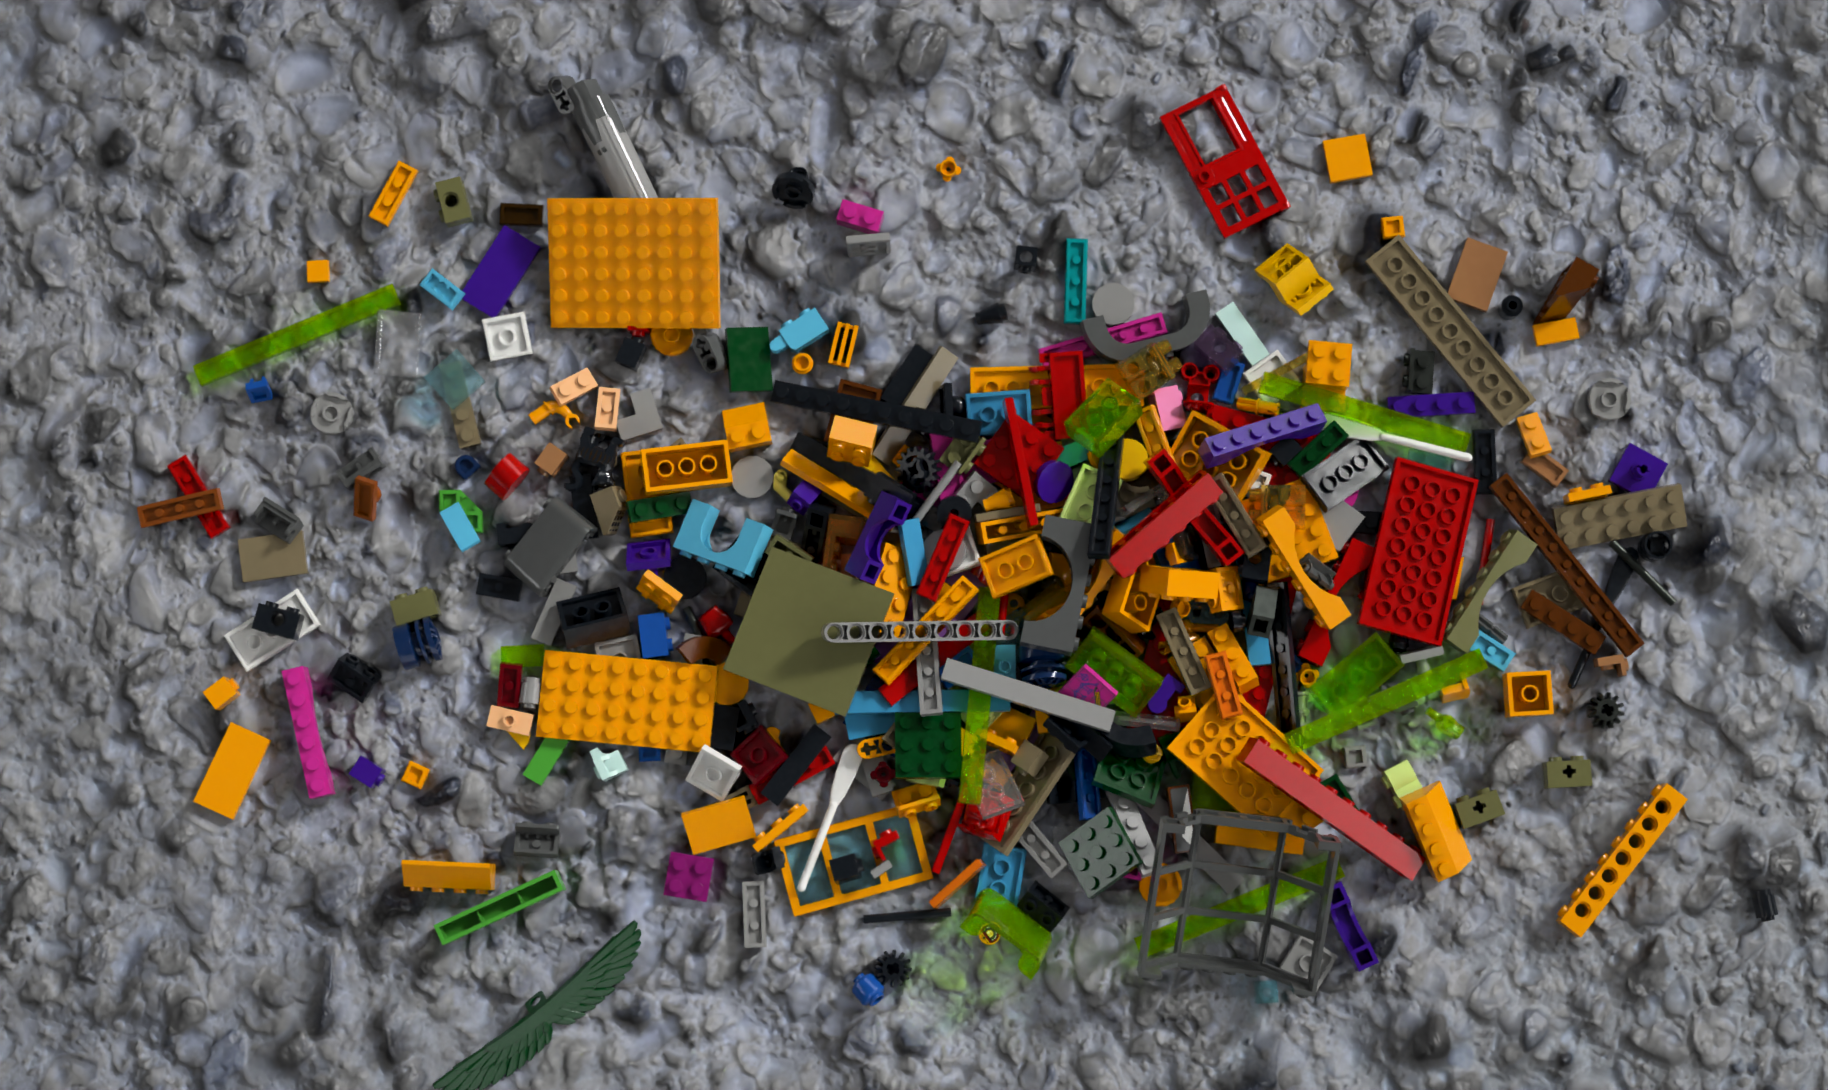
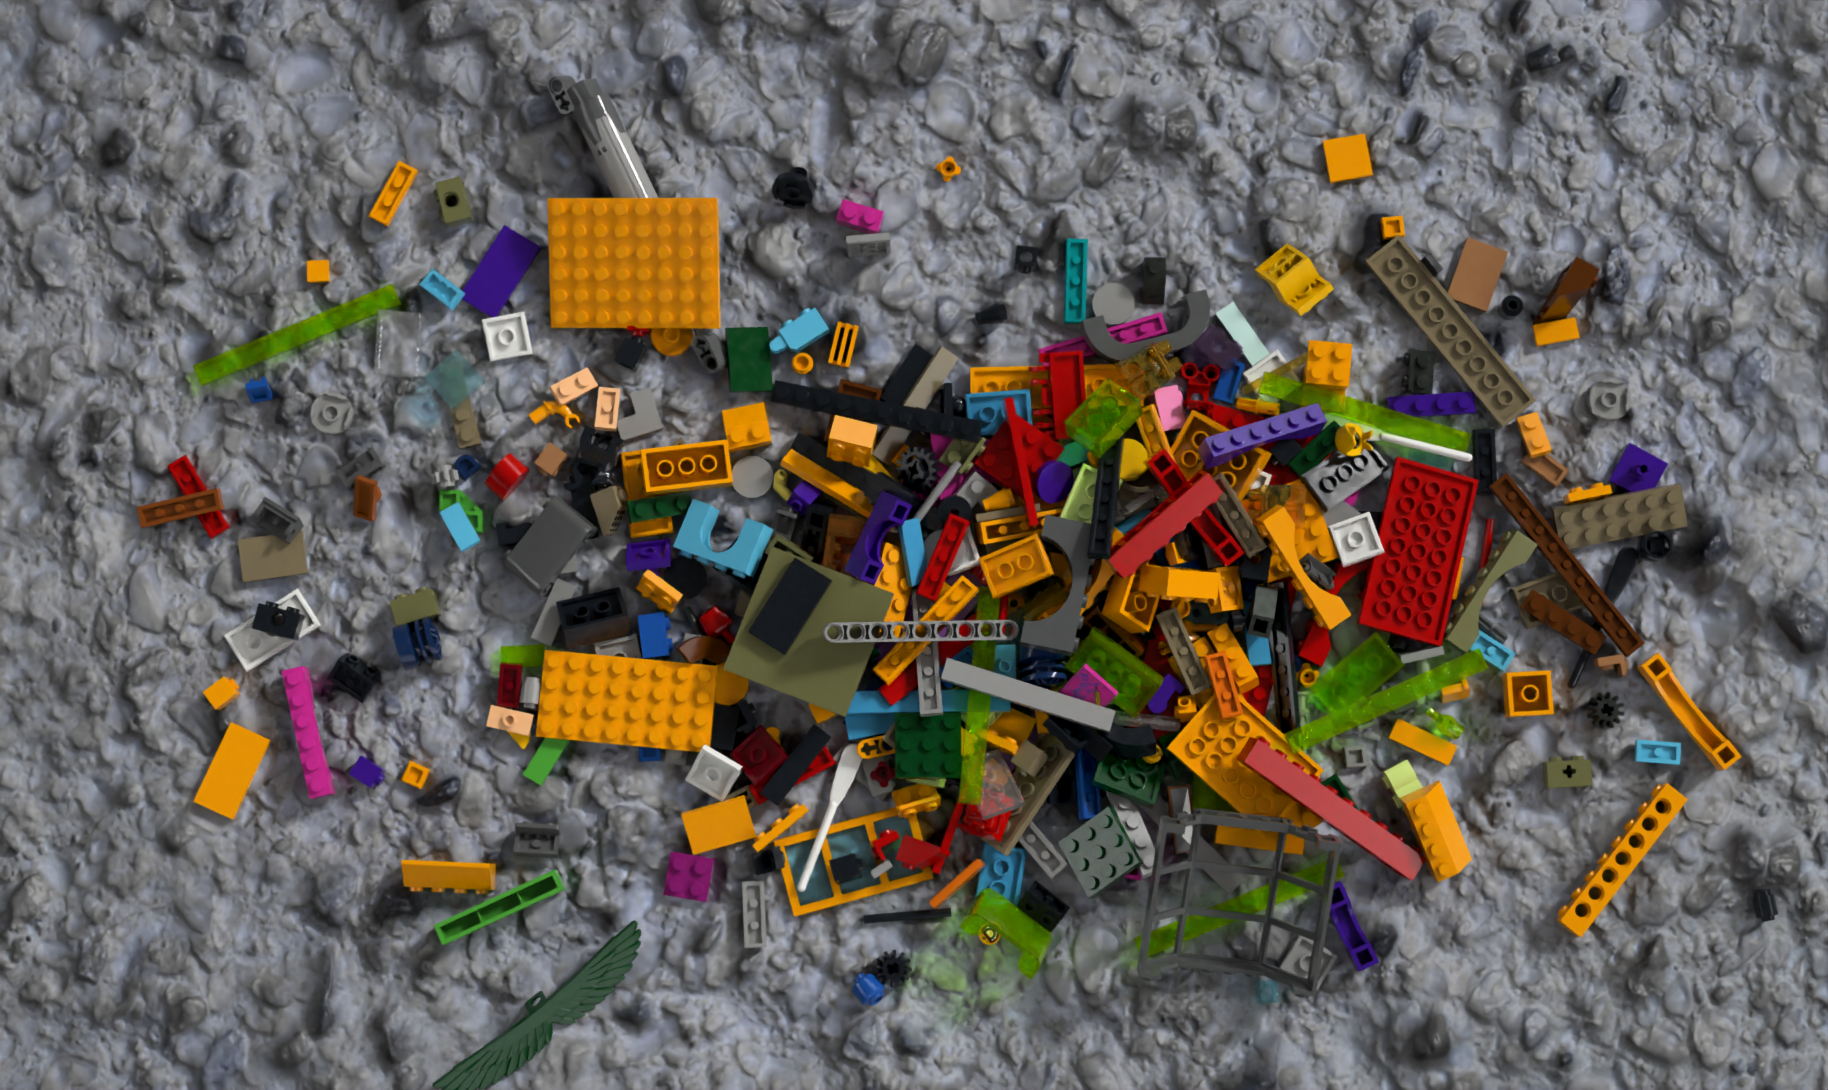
(445, 477): none -> light grey gear
(499, 587): black plate -> none
(521, 215): dark brown tile -> none
(608, 765): light aqua brick -> none
(790, 606): none -> black tile
(919, 853): none -> red slope
(1153, 281): none -> pearl dark grey slope
(1168, 888): light orange tile -> none
(1220, 170): red door -> none
(1346, 441): none -> yellow piece
(1356, 539): none -> white tile
(1422, 742): none -> light orange tile
(1432, 264): none -> black tile
(1490, 808): olive brick -> none
(1643, 573): pearl dark grey bar -> none
(1657, 752): none -> medium azure plate
(1706, 736): none -> light orange arch

